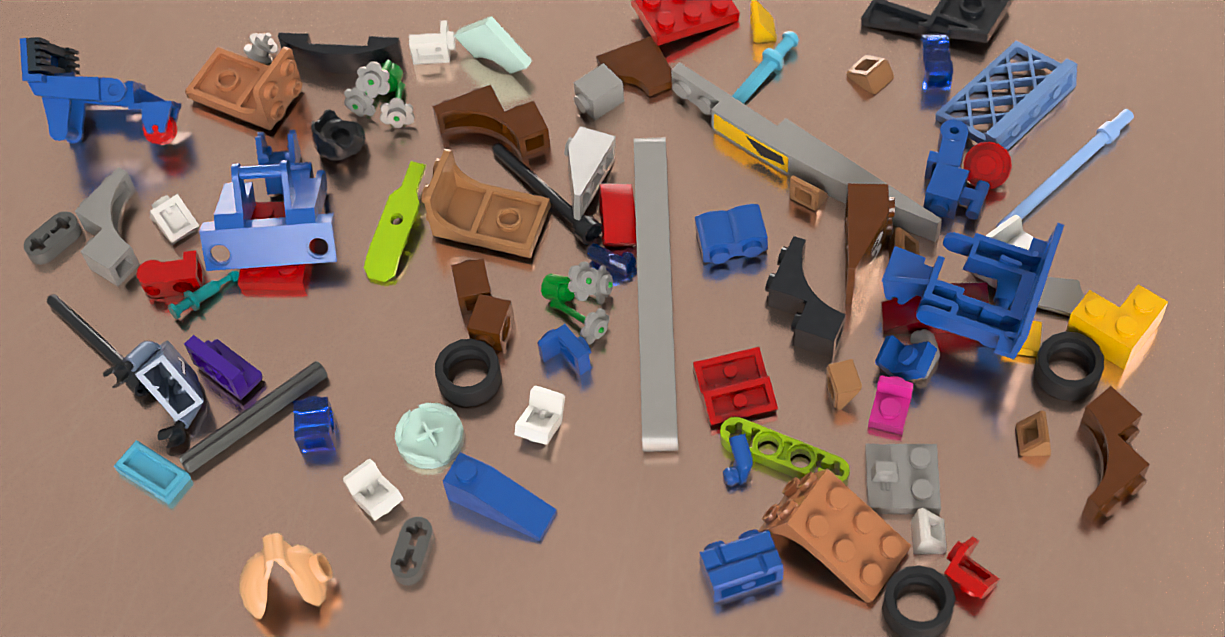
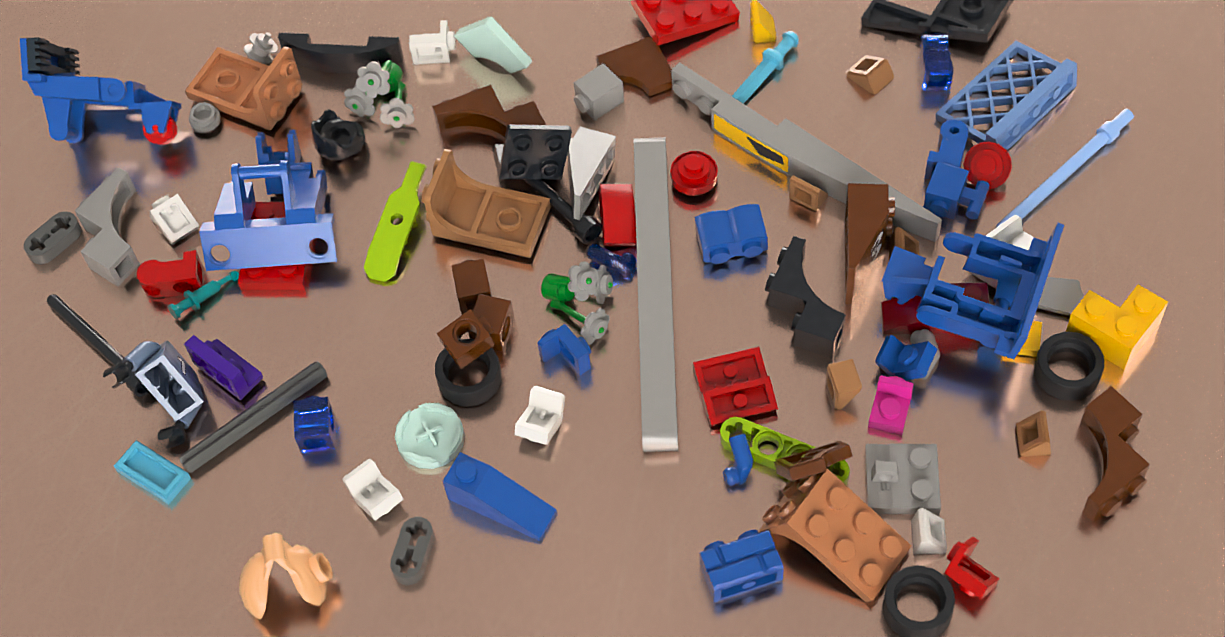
(204, 117): none -> light grey plate
(466, 352): none -> reddish brown brick
(533, 152): none -> black bracket
(694, 173): none -> red plate
(812, 460): none -> reddish brown tile

